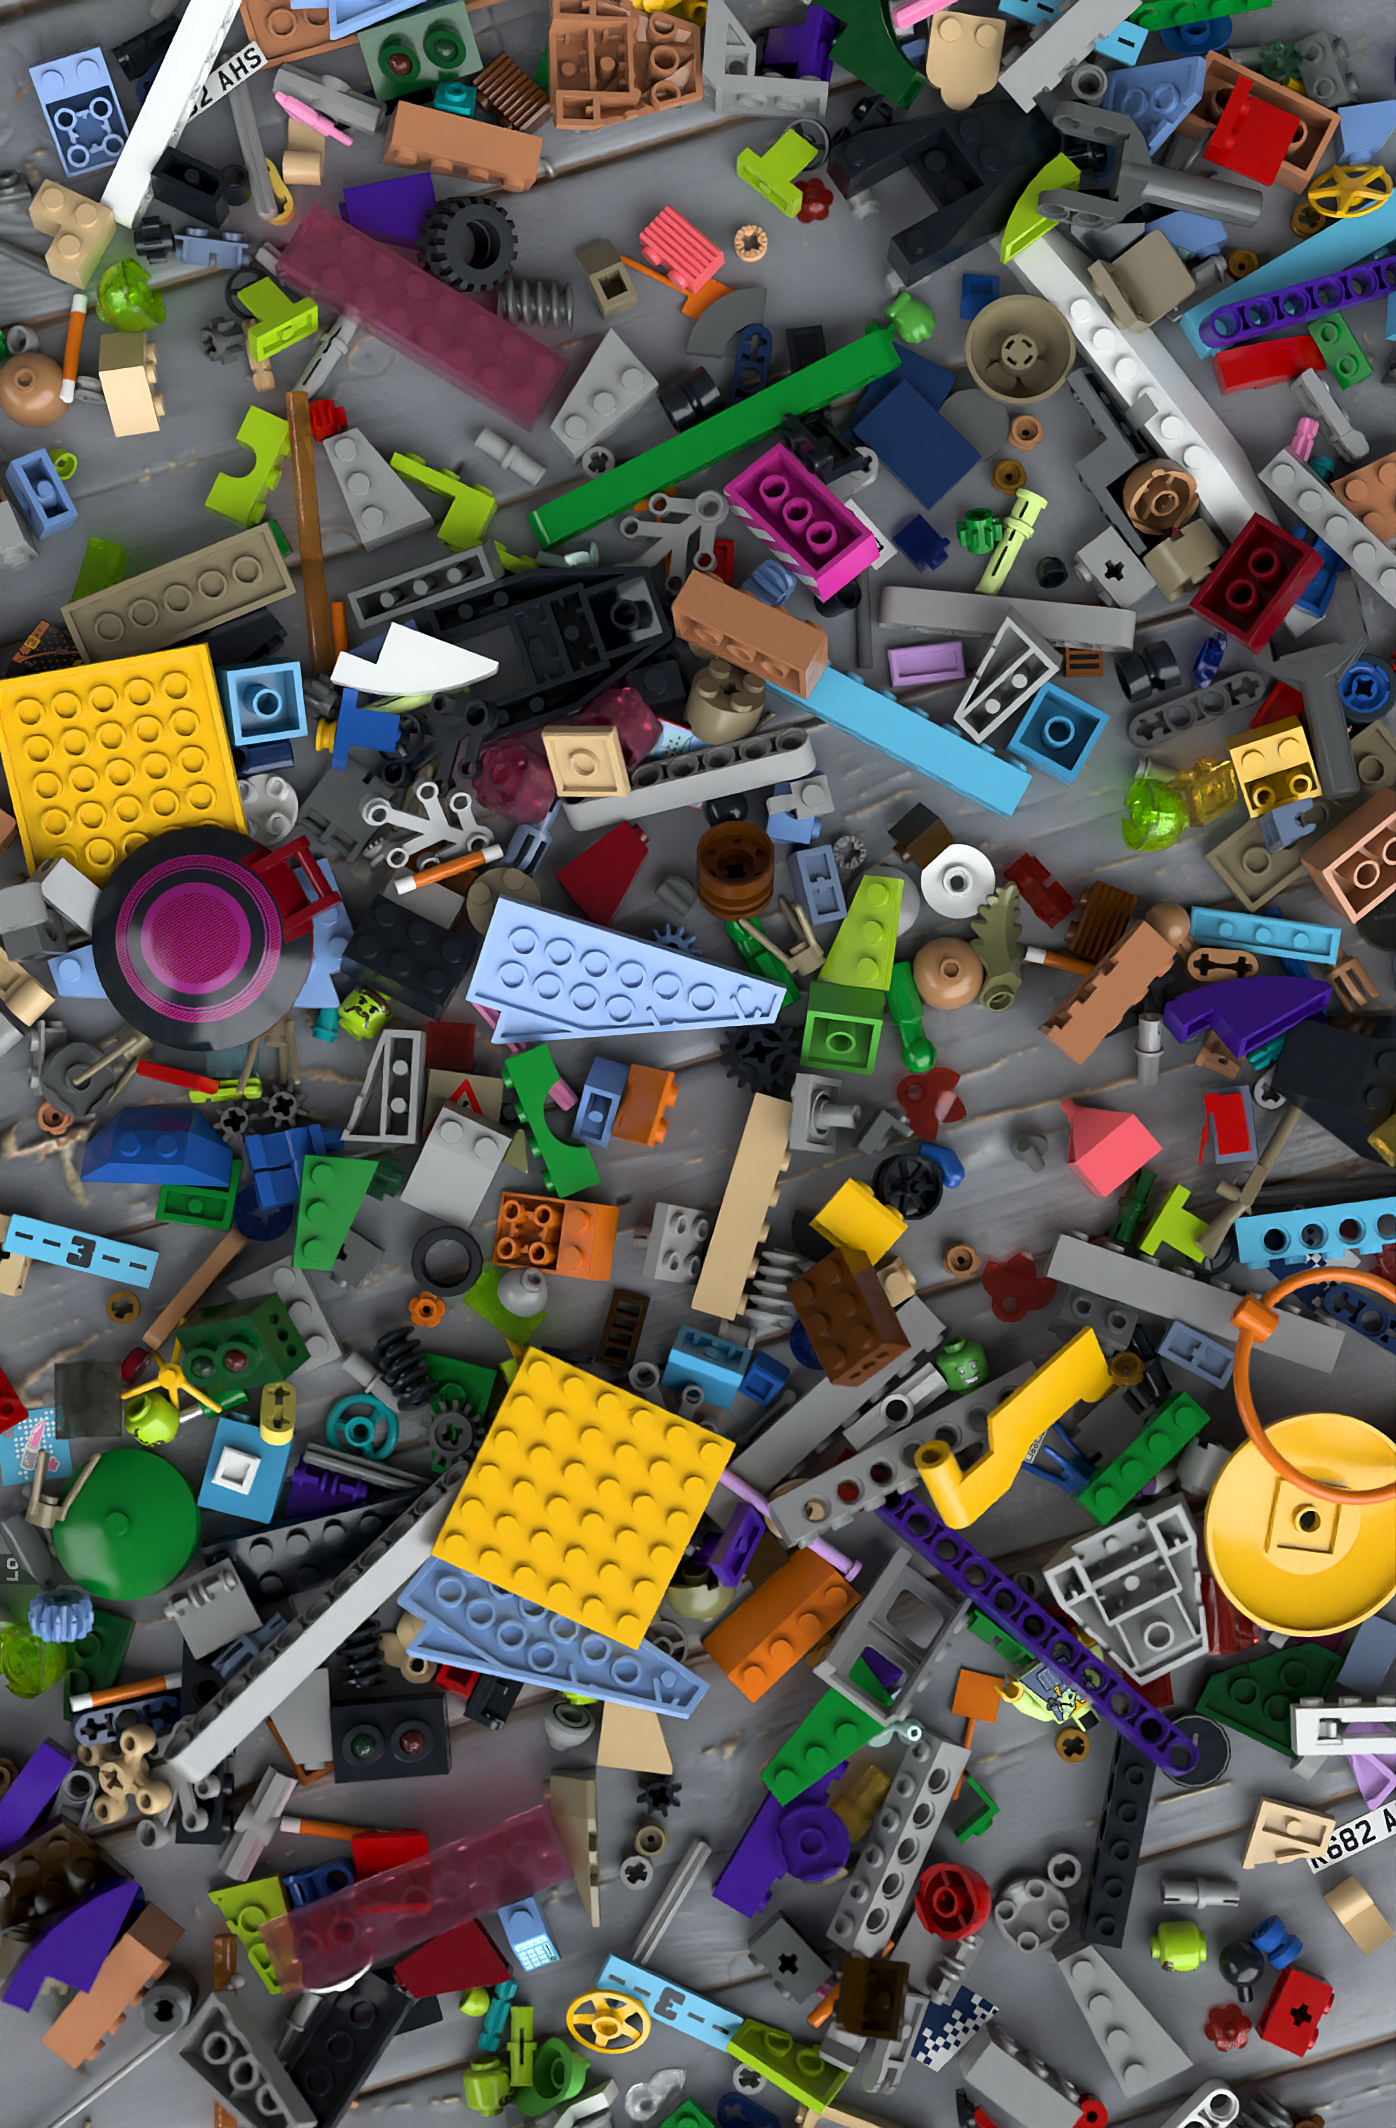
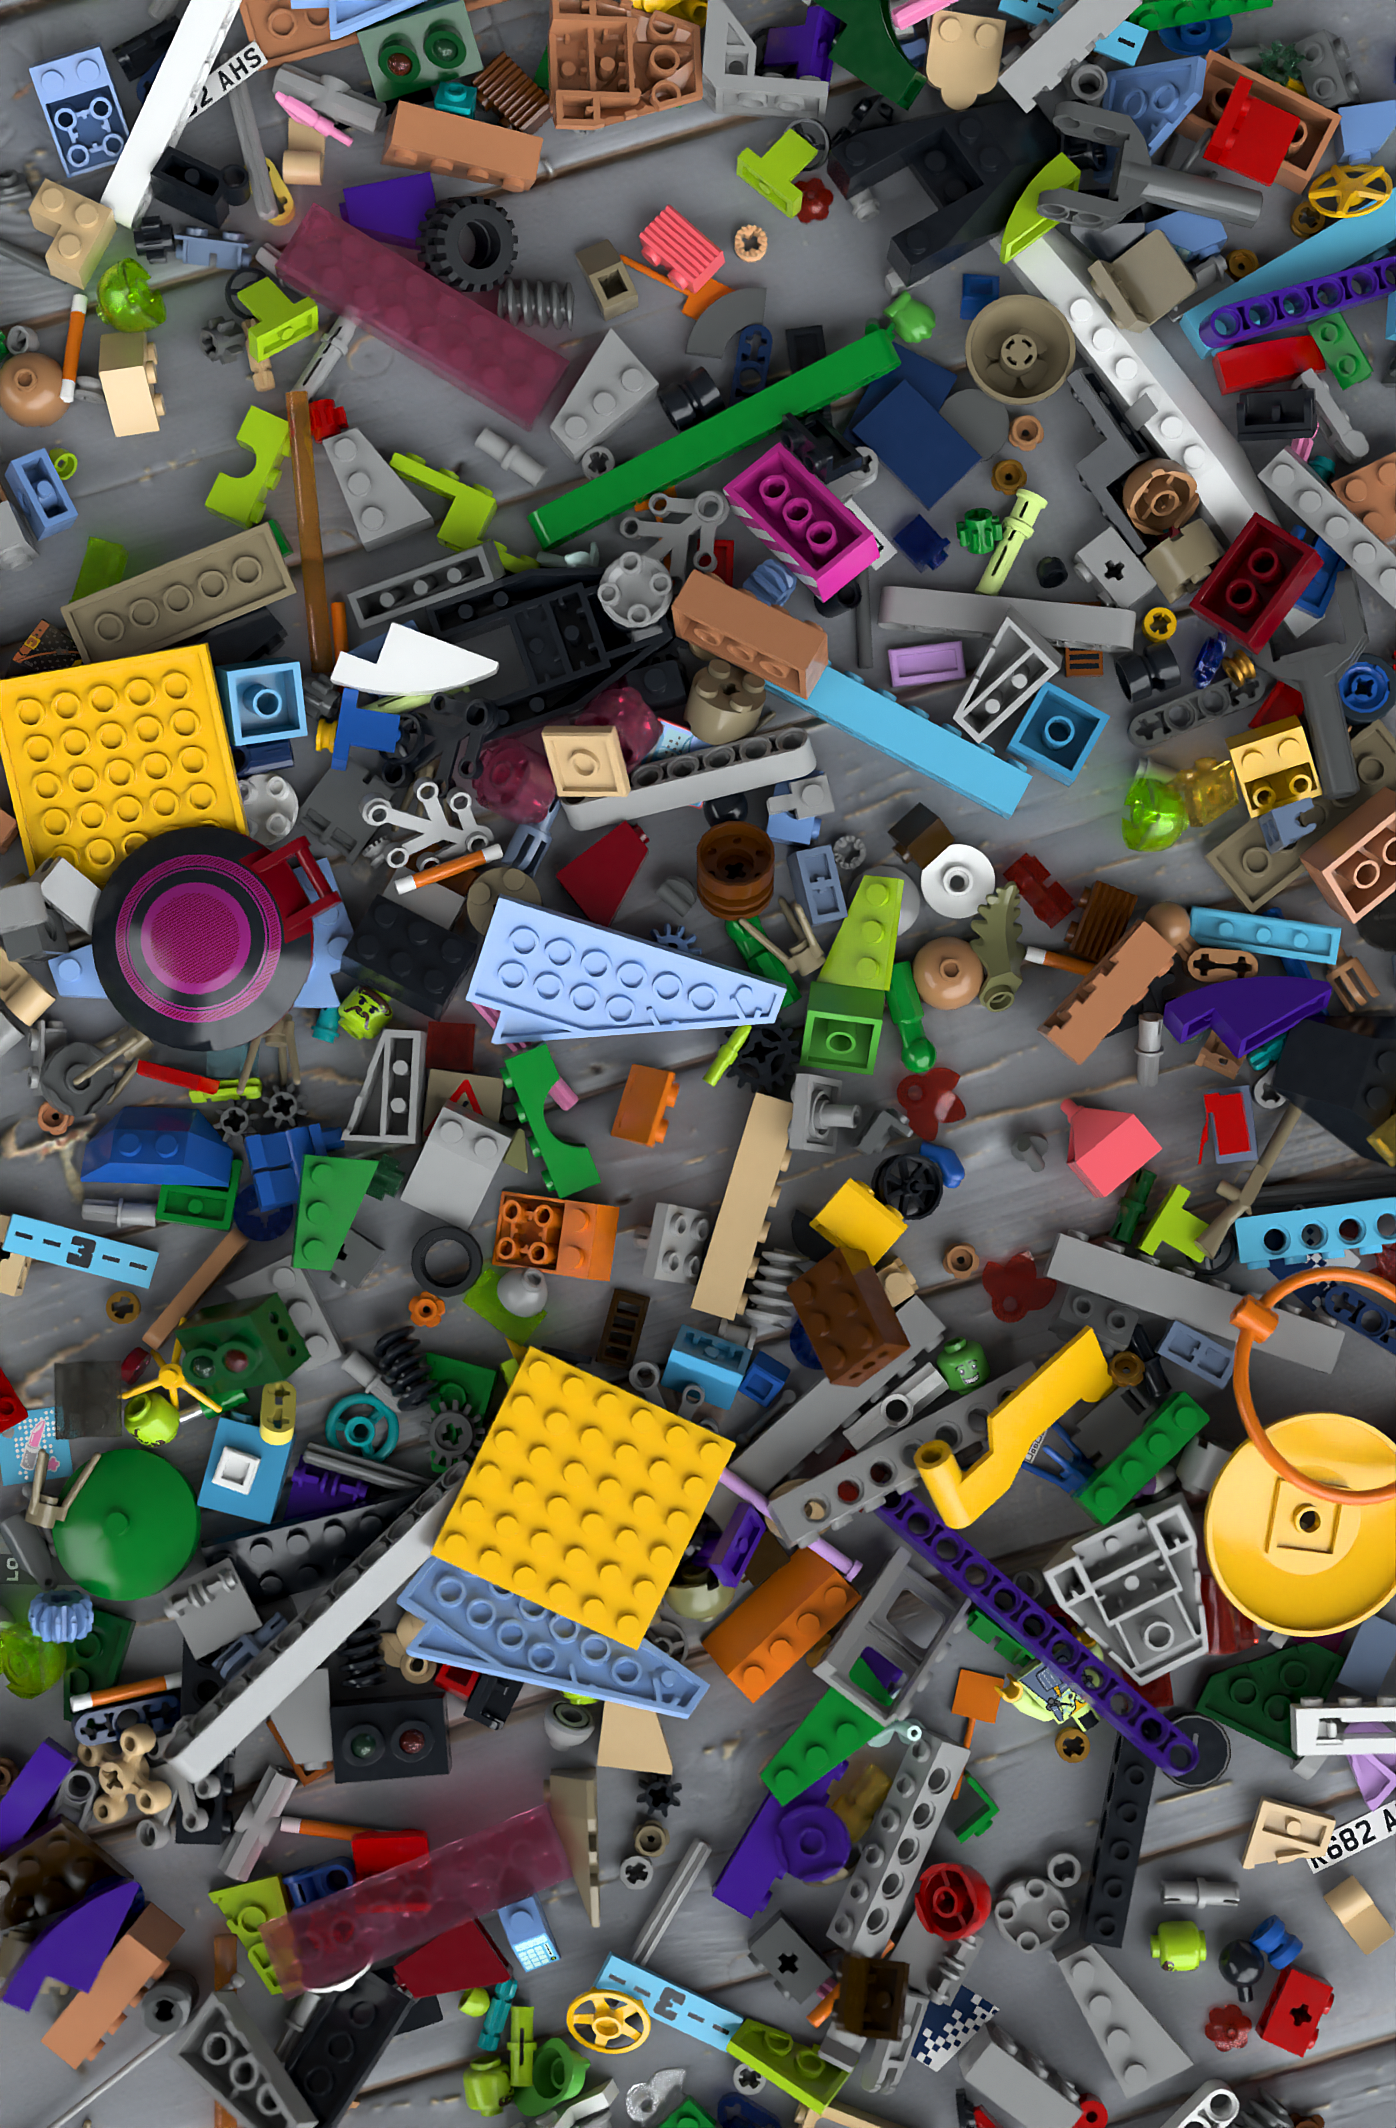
(119, 1212): none -> light grey axle
(600, 1101): medium blue slope -> none
(636, 590): none -> light grey dish
(726, 1055): none -> lime piece
(1148, 621): none -> yellow bush
(1238, 667): none -> pearl gold bush
(1276, 415): none -> black hinge

